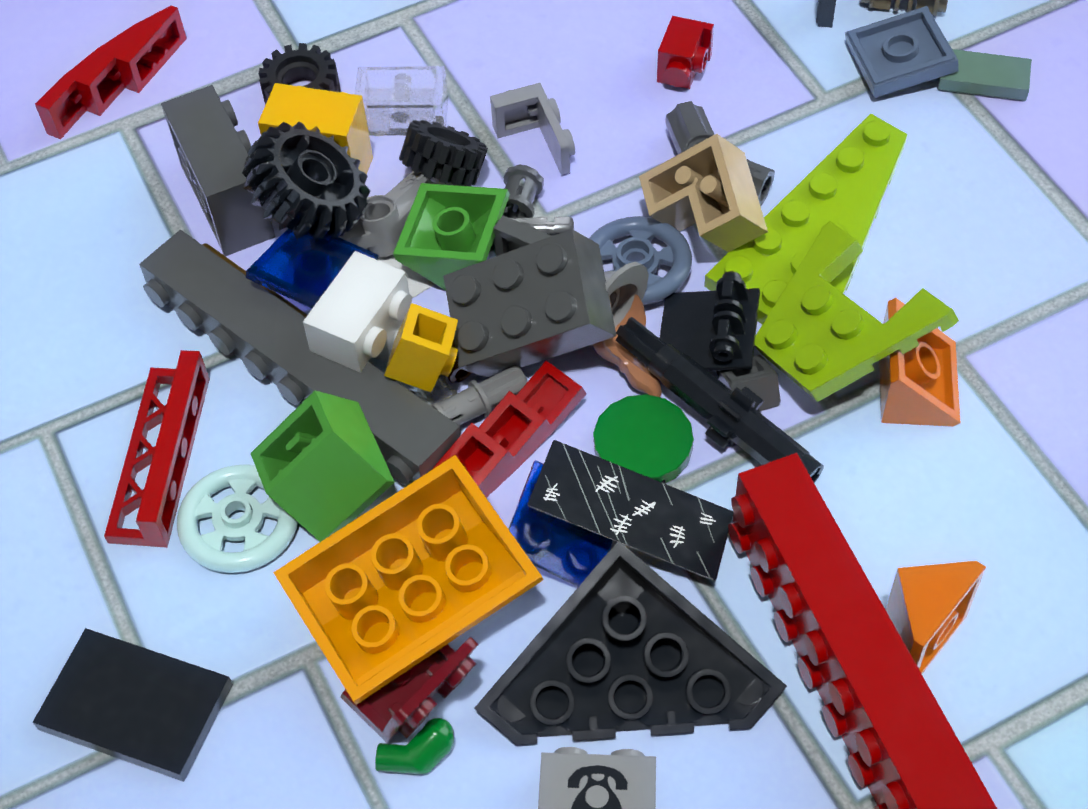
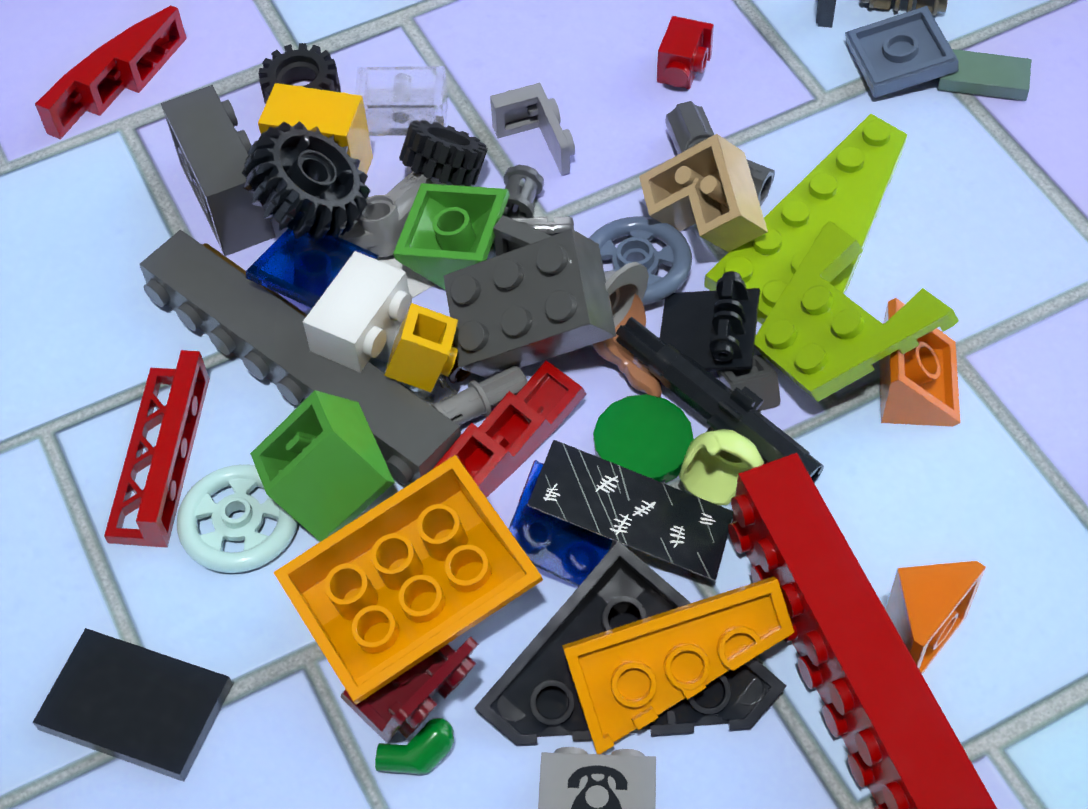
(658, 661): none -> light orange wing
(714, 464): none -> yellowish green hair

